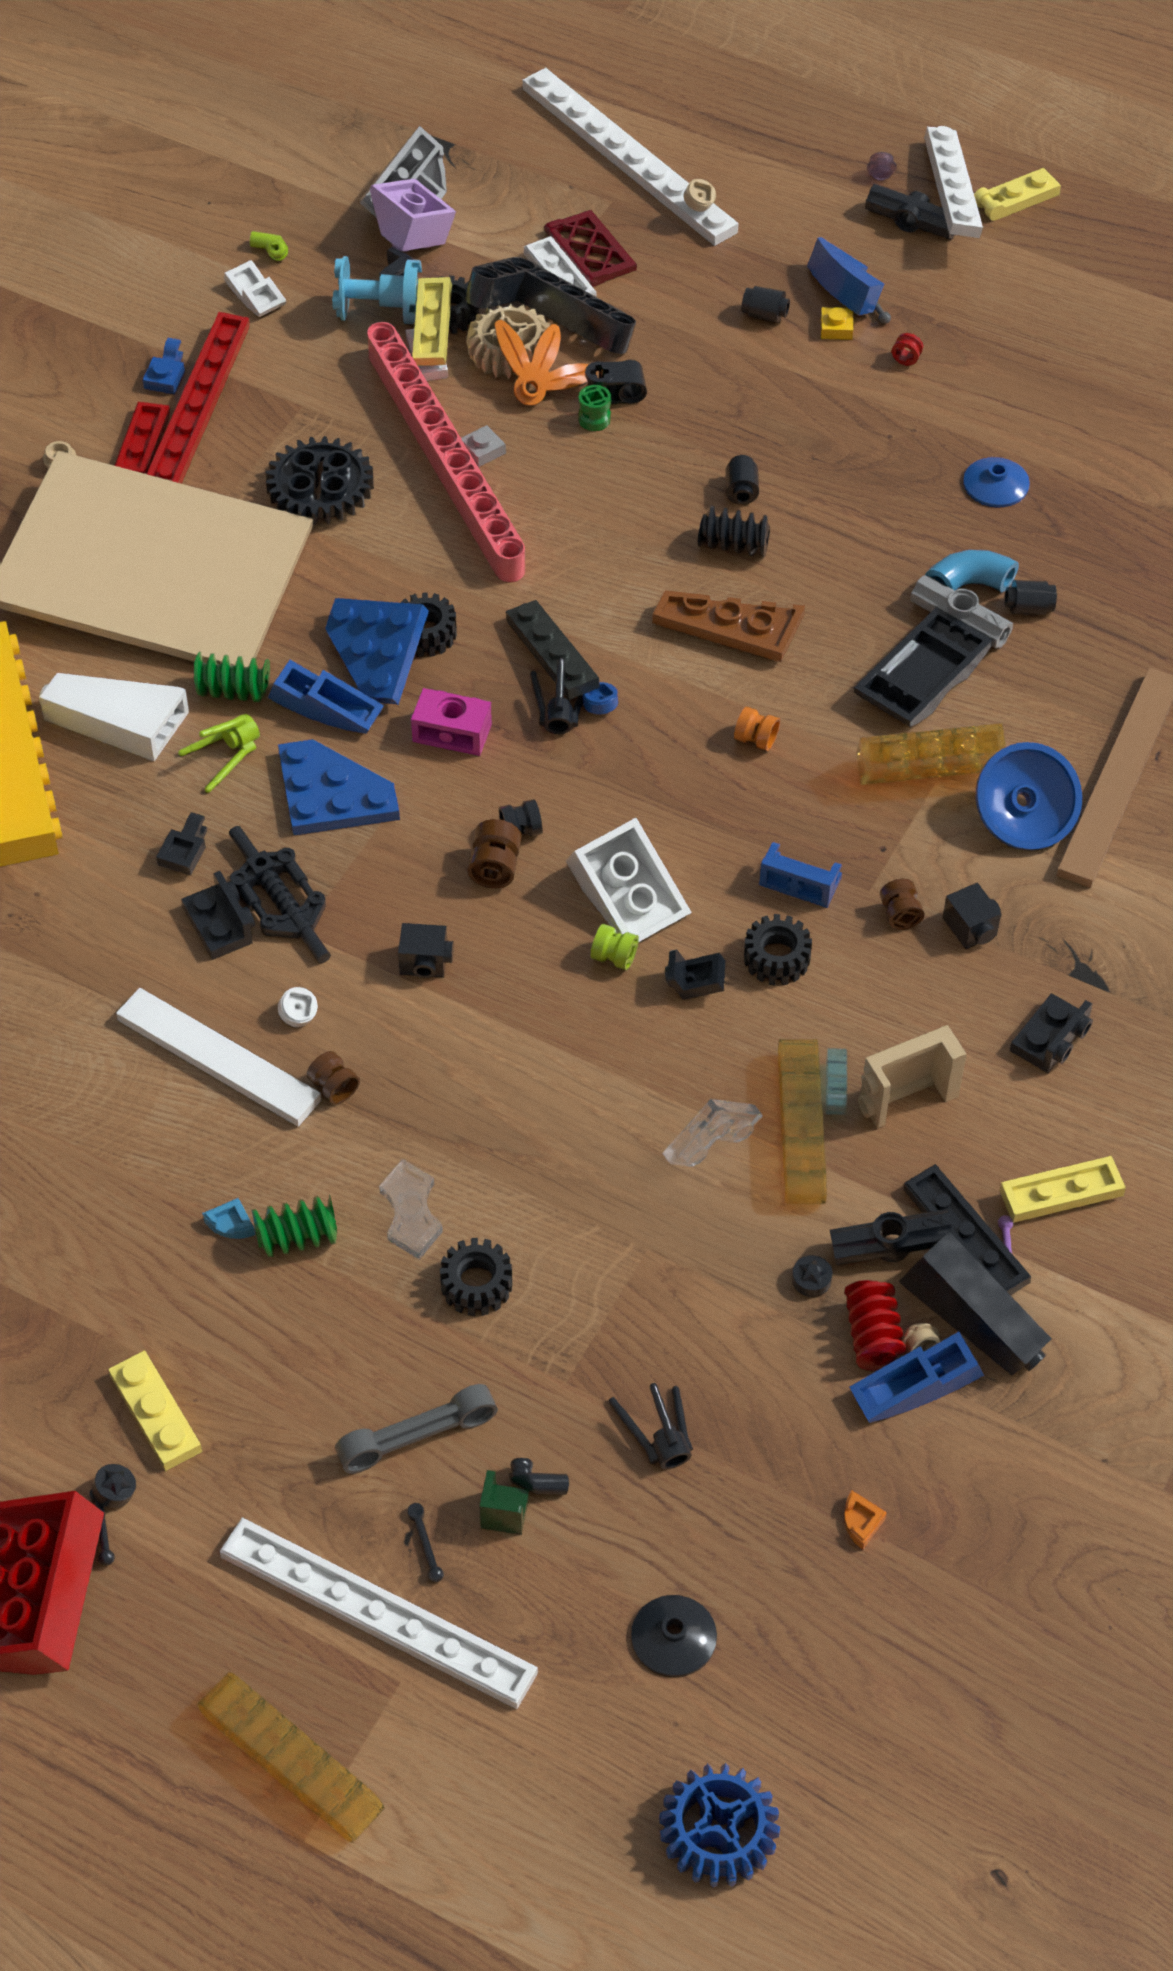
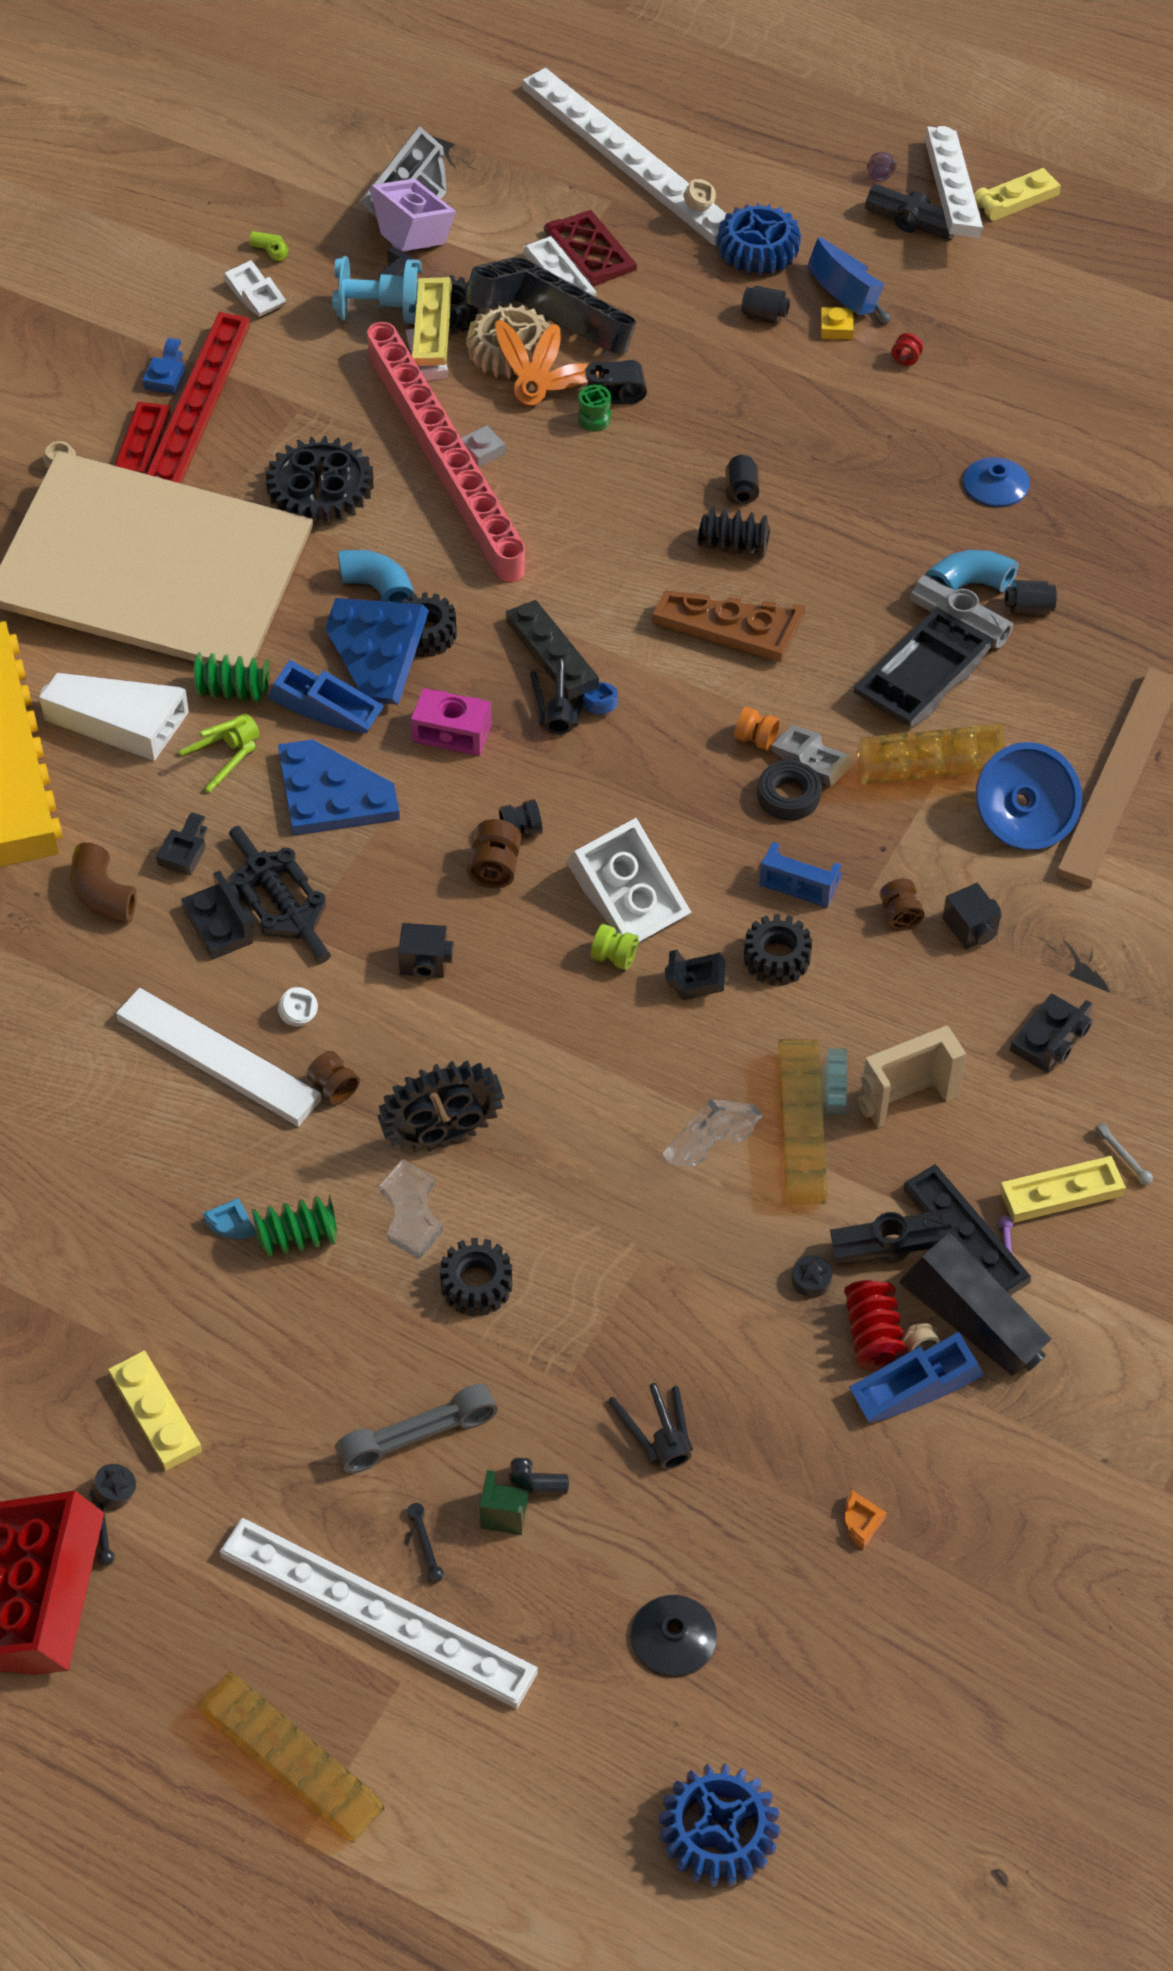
(96, 888): none -> reddish brown cylinder
(376, 571): none -> dark azure cylinder
(414, 1116): none -> black gear
(759, 239): none -> blue gear
(789, 807): none -> black tyre
(807, 747): none -> light grey slope
(1144, 1176): none -> light grey hinge

